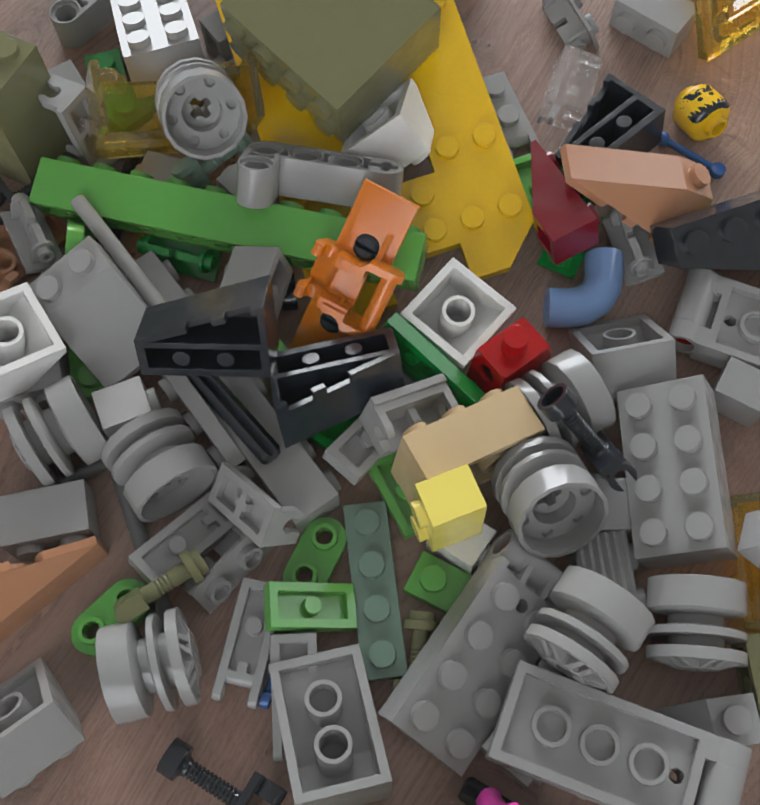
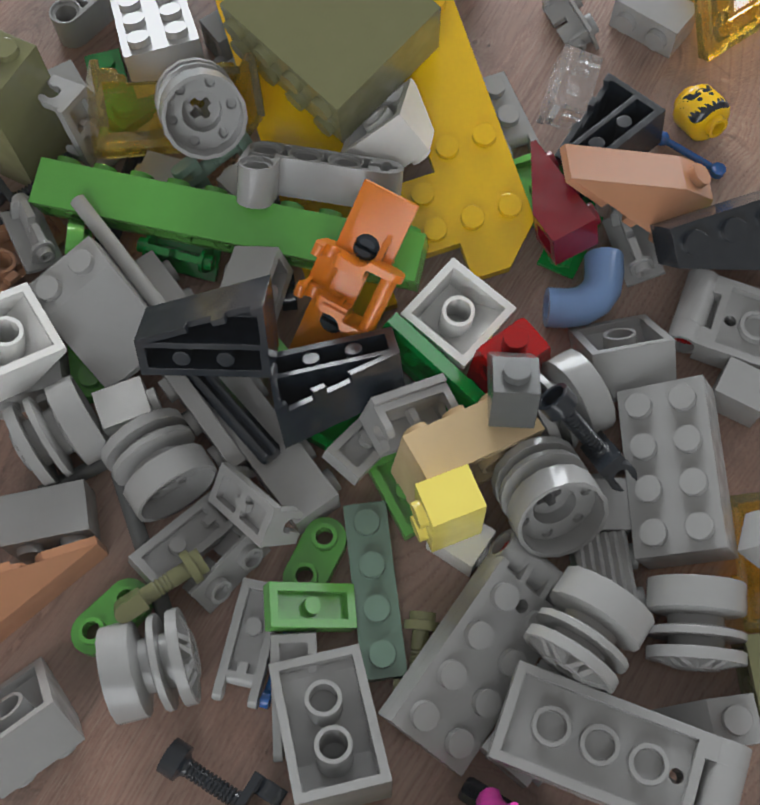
(436, 582): bright green plate -> none
(513, 389): none -> dark grey slope

